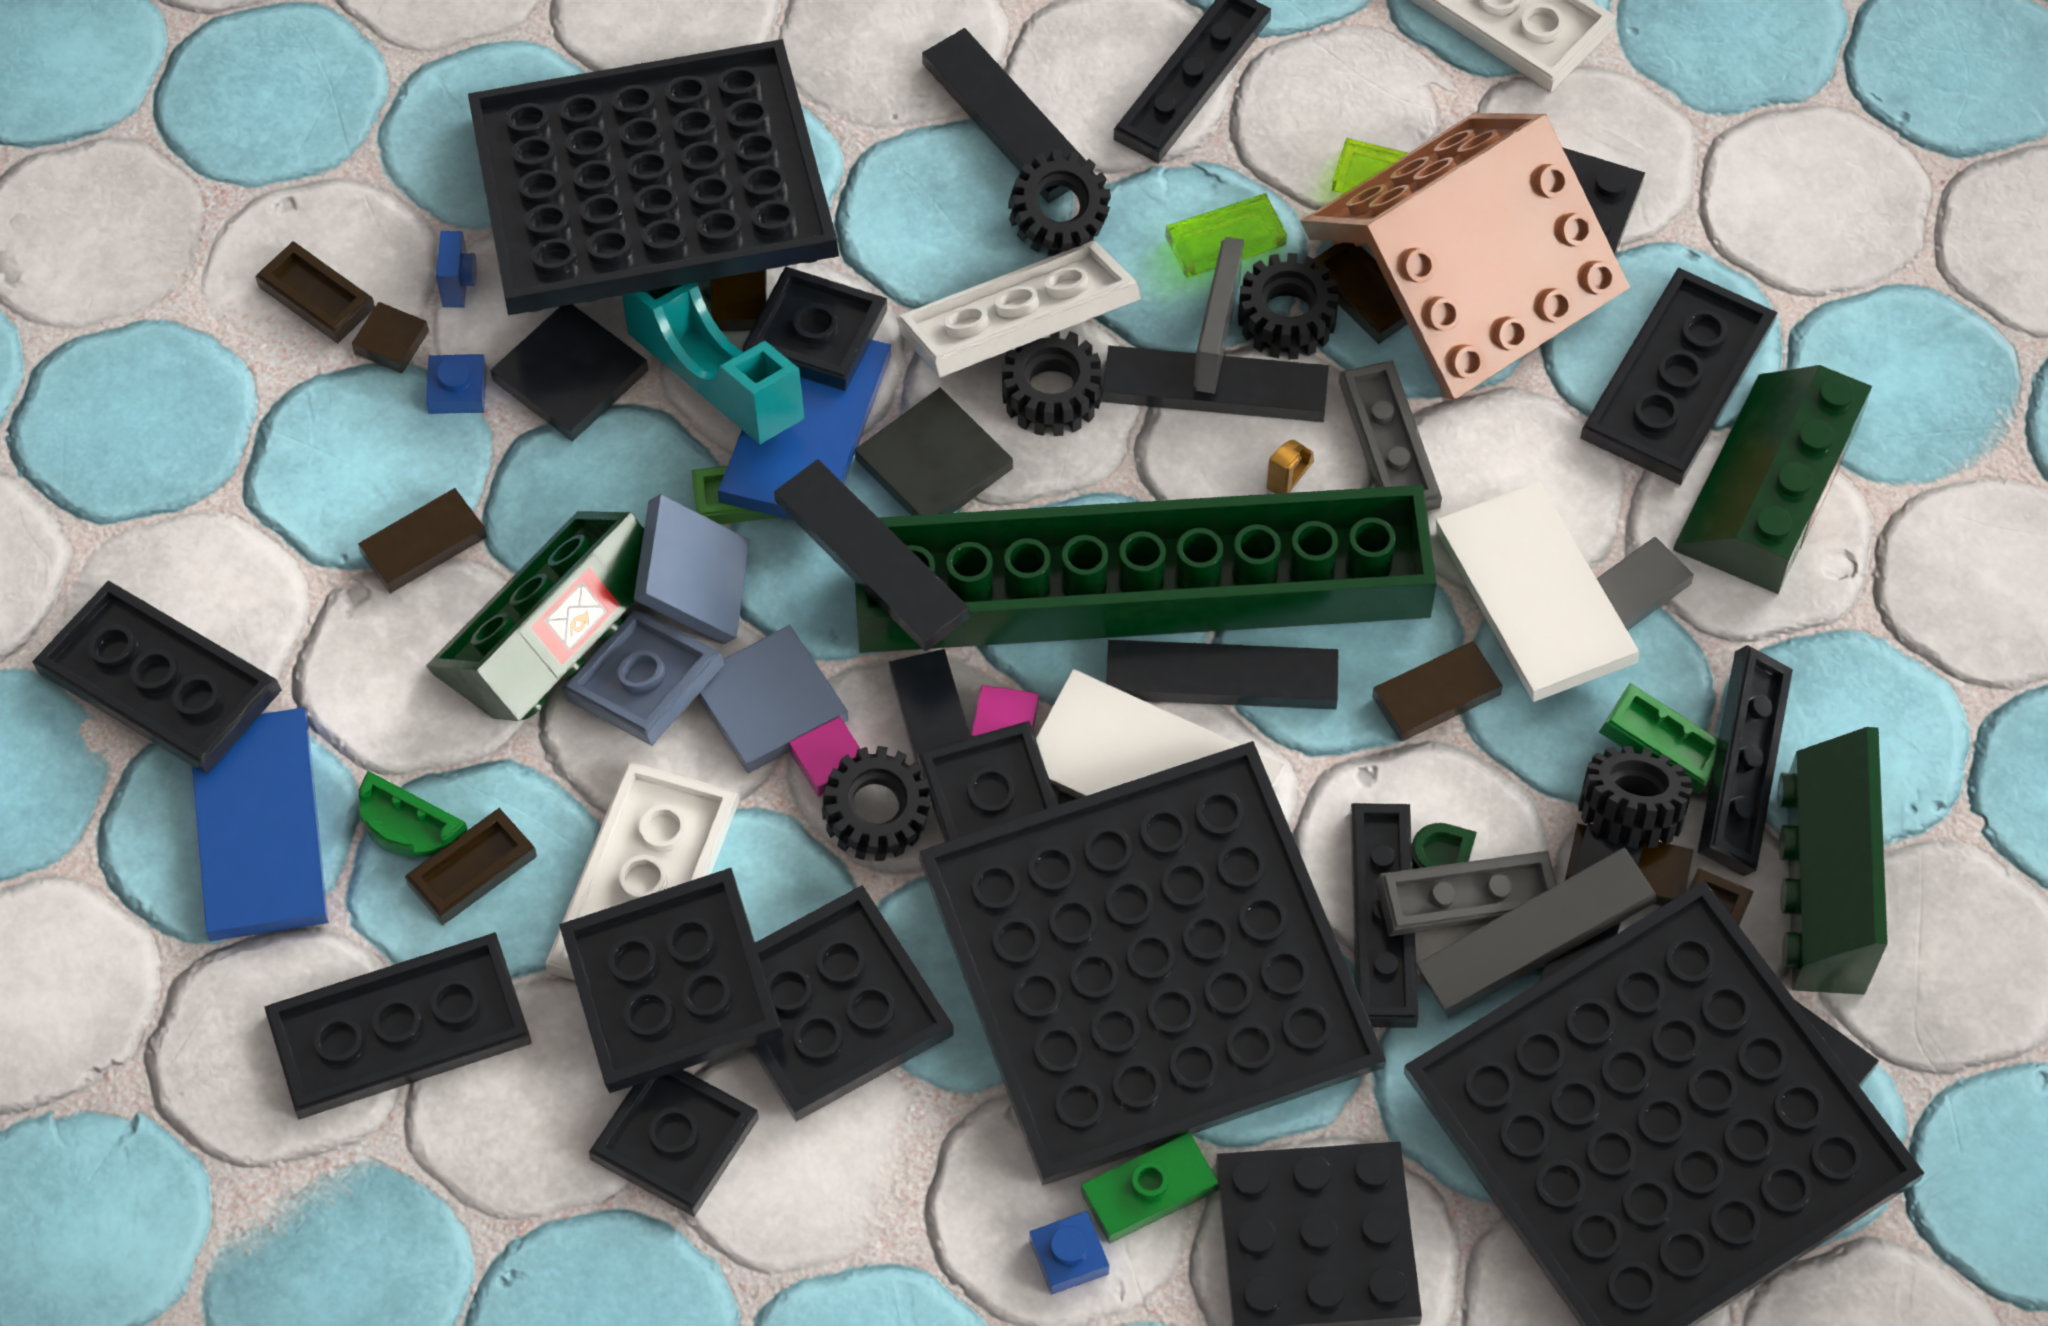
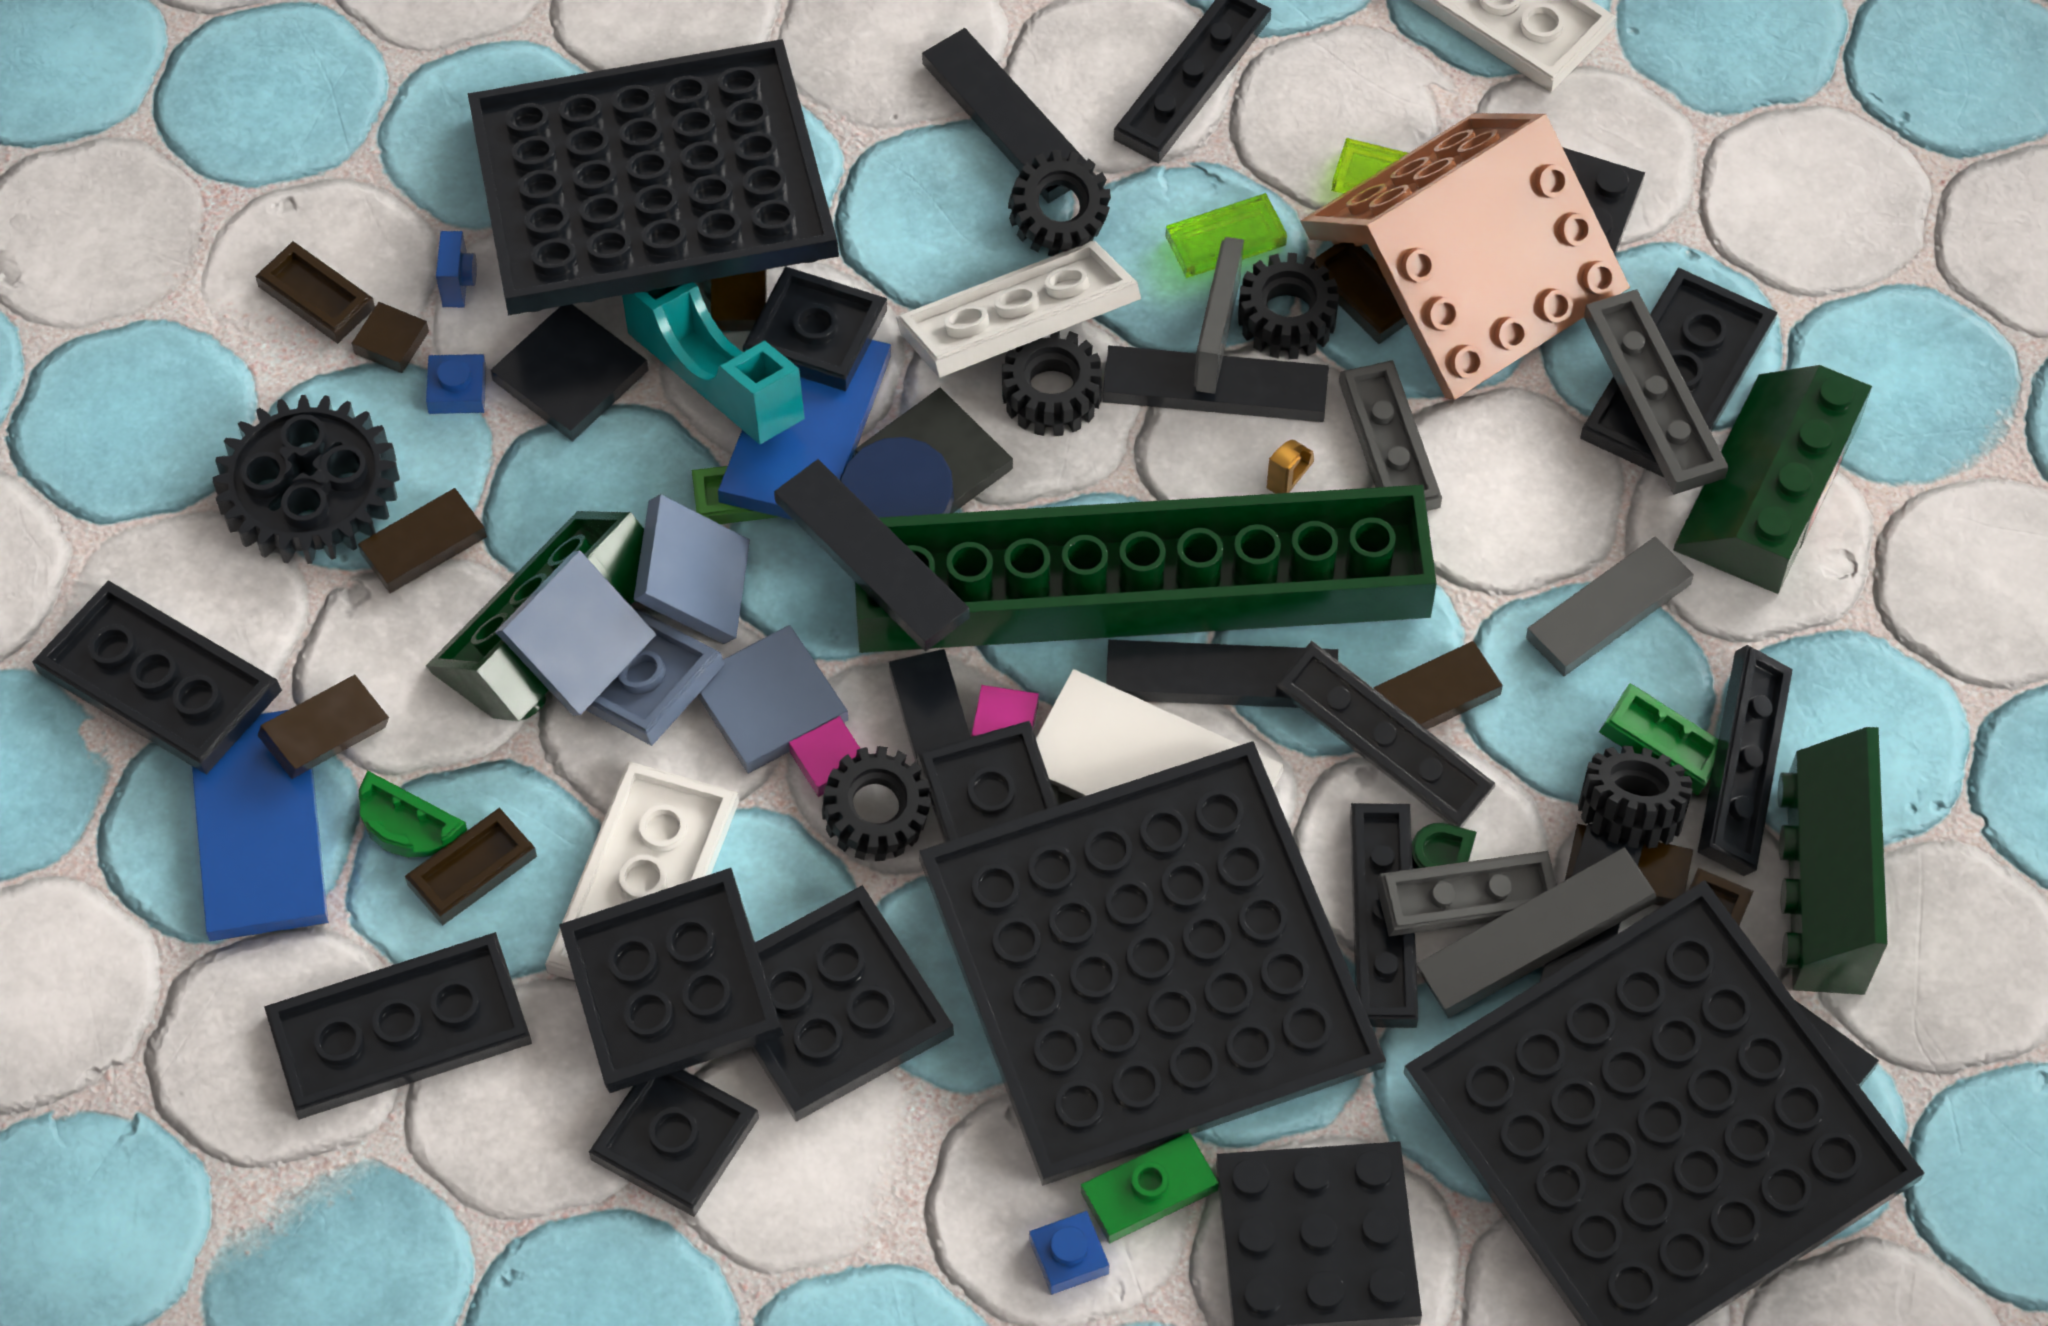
(306, 479): none -> black gear
(323, 726): none -> dark brown tile
(576, 633): none -> tile
(900, 478): none -> dark blue tile
(1385, 735): none -> black tile
(1537, 591): white tile -> none
(1655, 392): none -> dark grey plate

